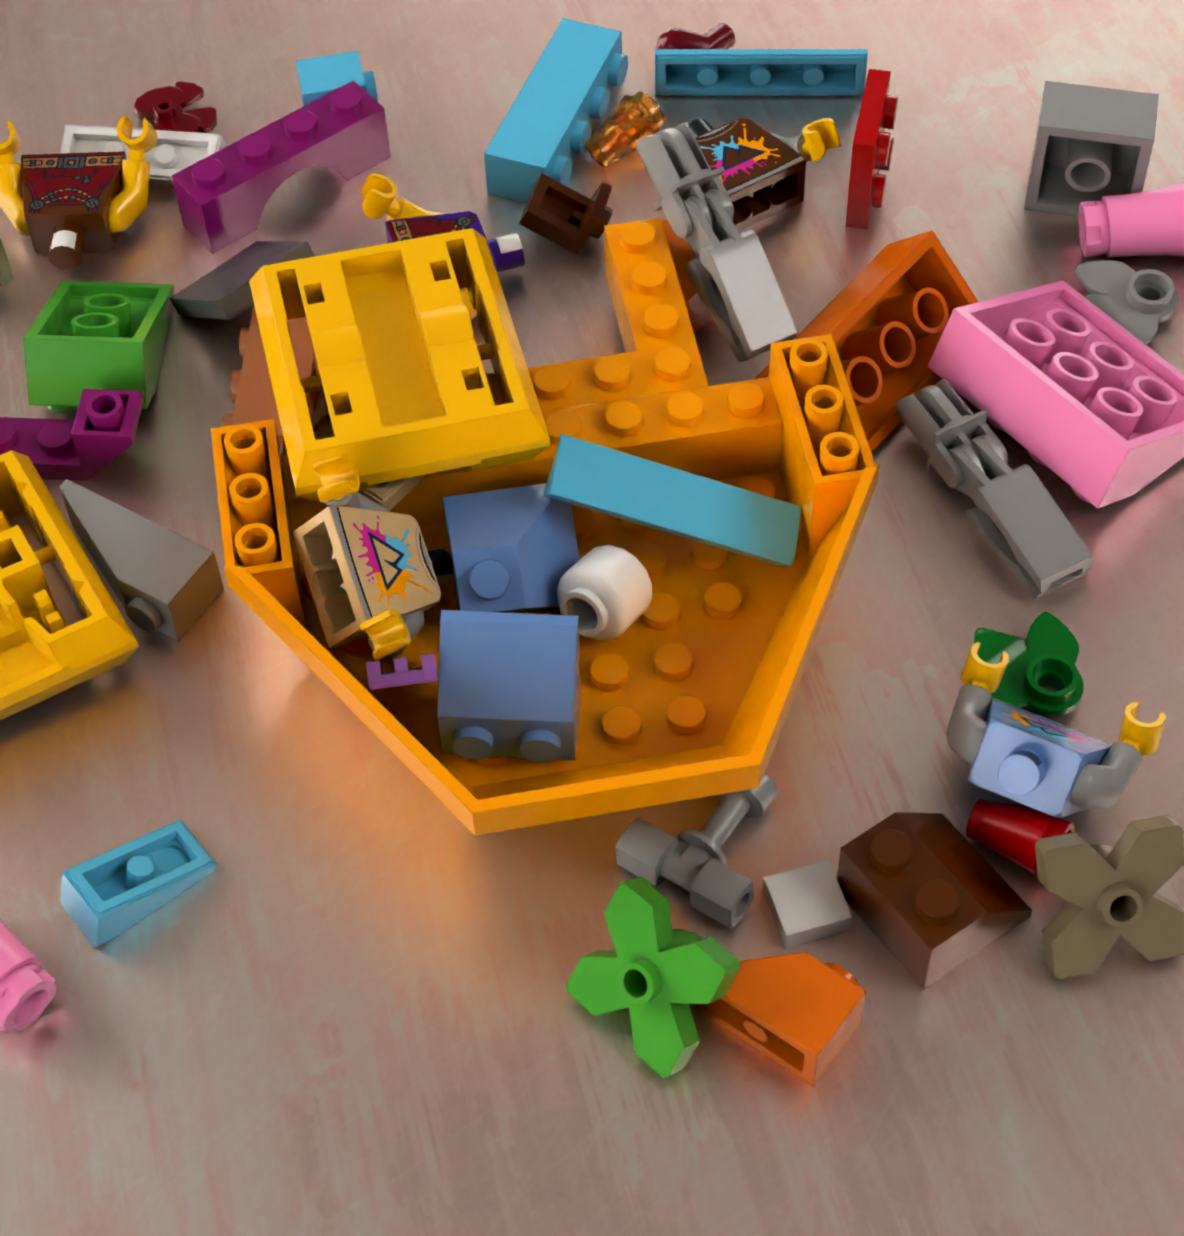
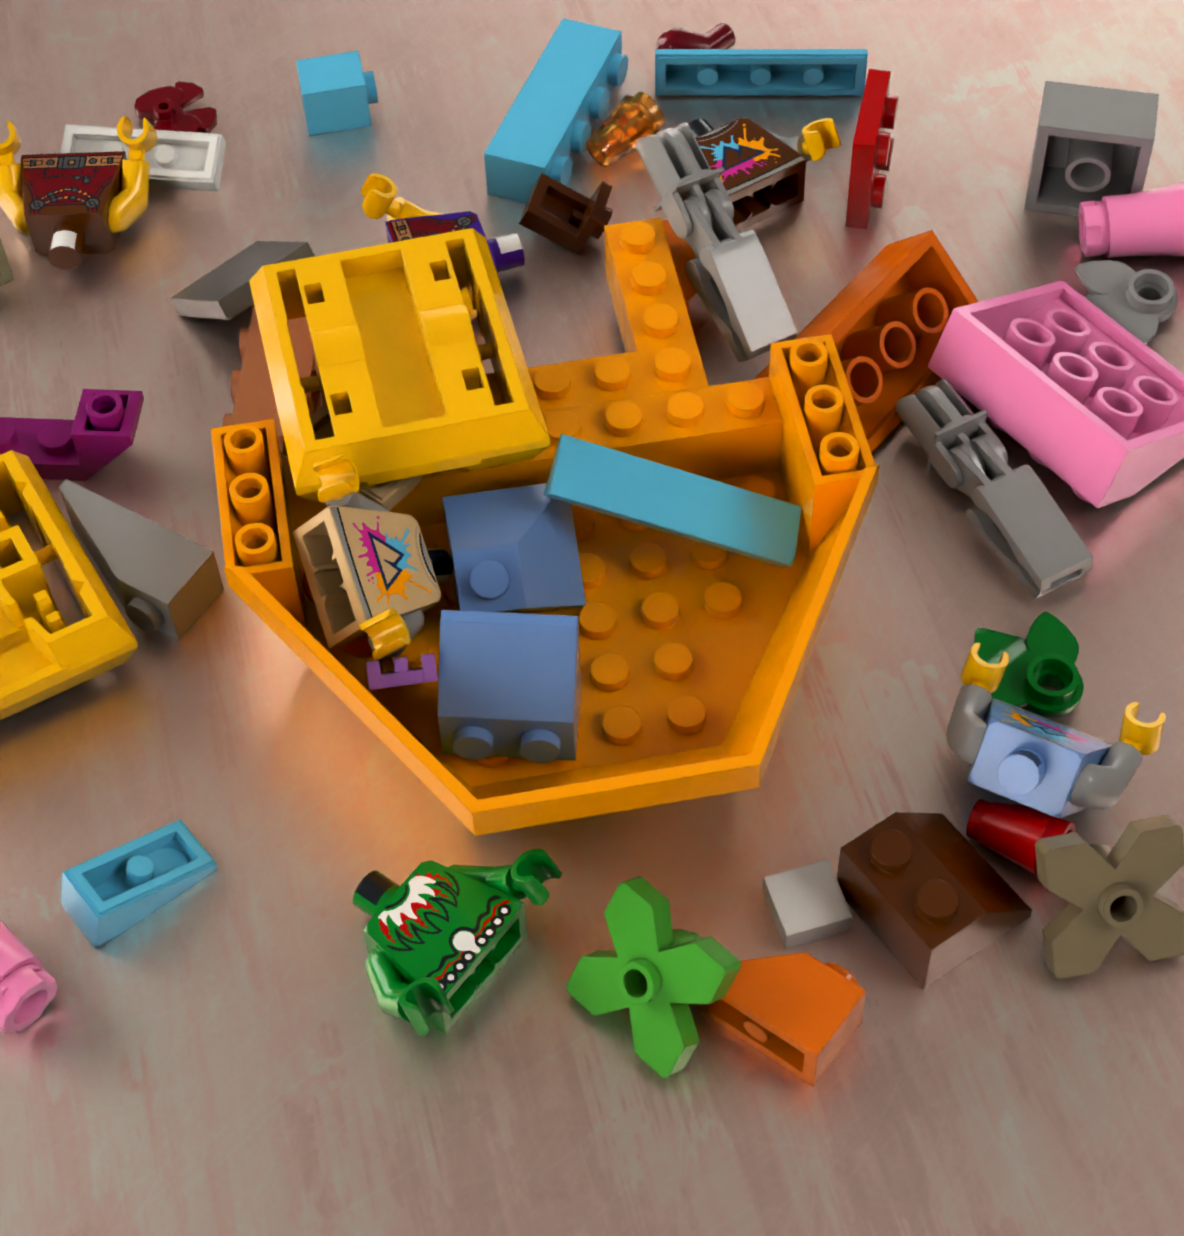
(97, 340): bright green slope -> none
(228, 190): magenta arch -> none
(446, 933): none -> green torso
(605, 591): white head -> none
(696, 856): light grey bar -> none

